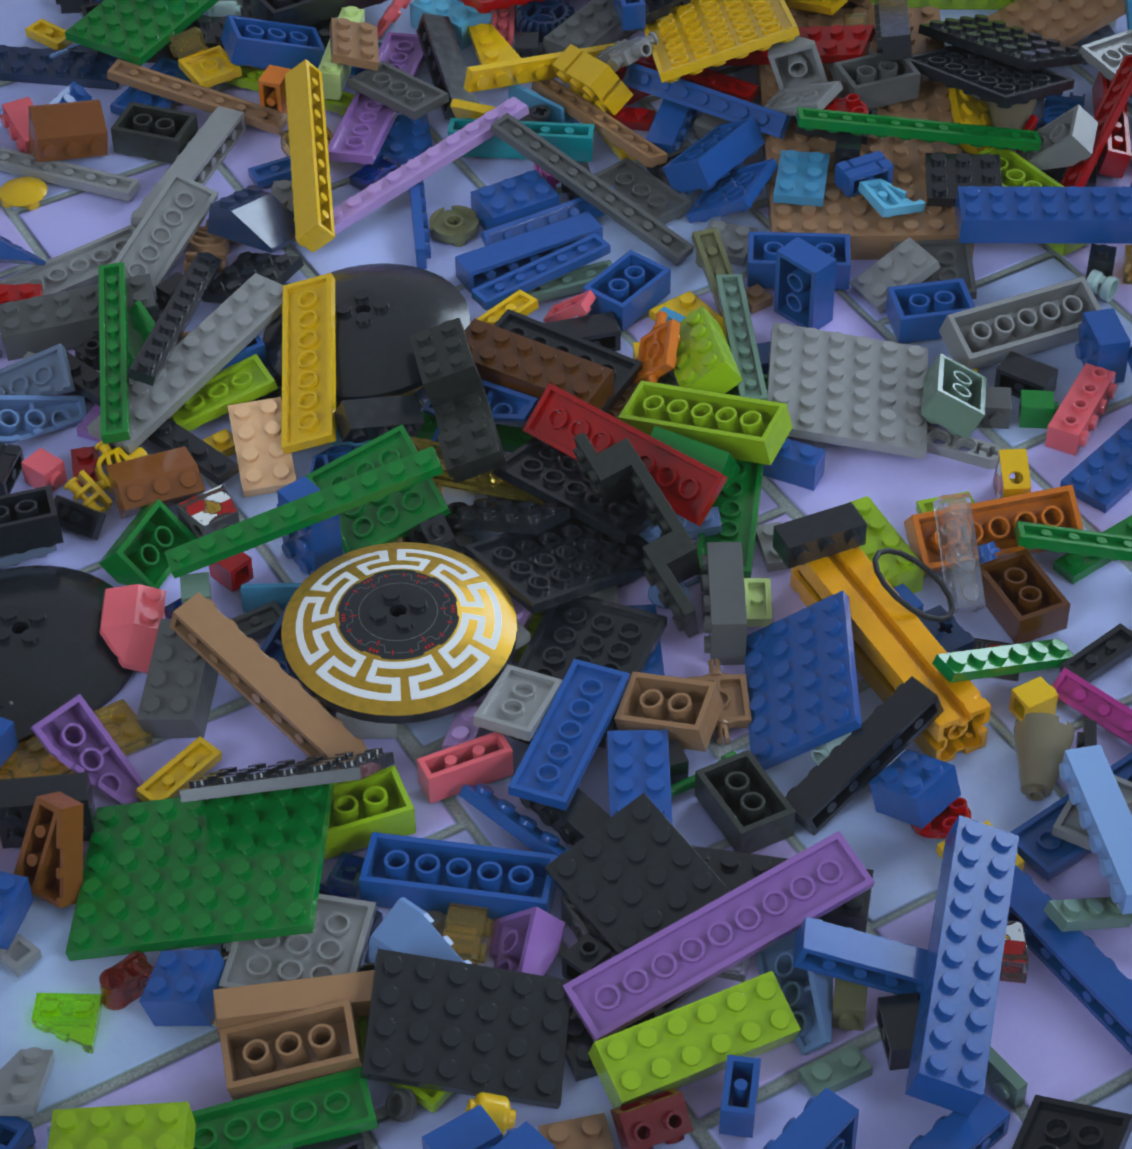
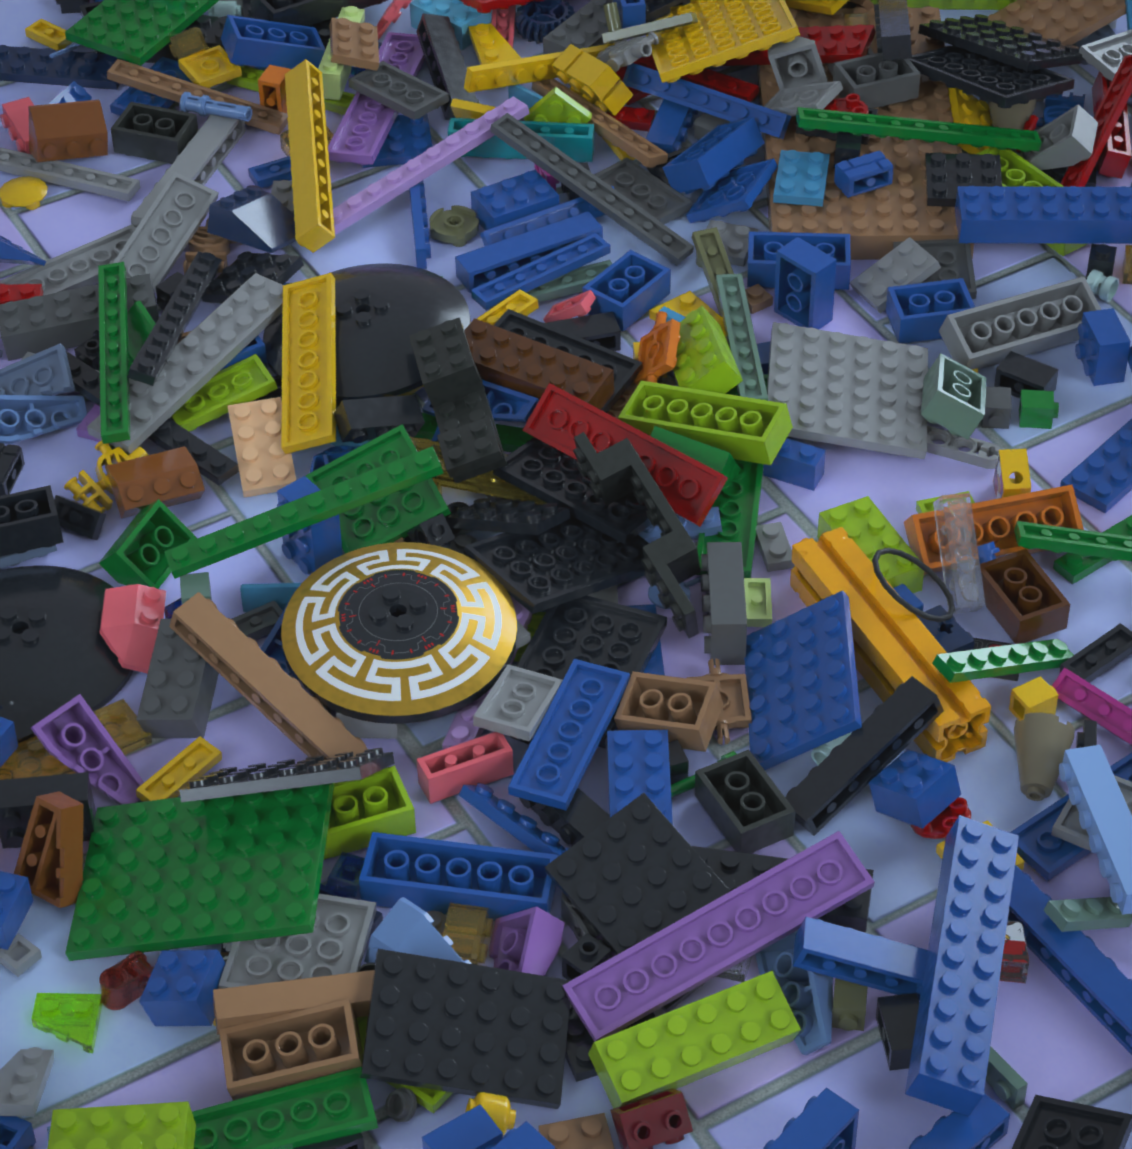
(43, 470): coral brick -> none
(84, 459): red plate -> none
(205, 105): none -> medium blue pin
(208, 511): torso -> none
(222, 442): yellow plate -> none
(233, 571): red brick -> none
(373, 173): clear blue plate -> none
(528, 44): black brick -> none
(558, 108): none -> lime plate
(616, 33): none -> olive piece
(739, 1096): blue brick -> none
(819, 535): black brick -> none
(835, 1071): sand green plate -> none
(888, 199): medium azure wing -> none
(1081, 409): coral brick -> none

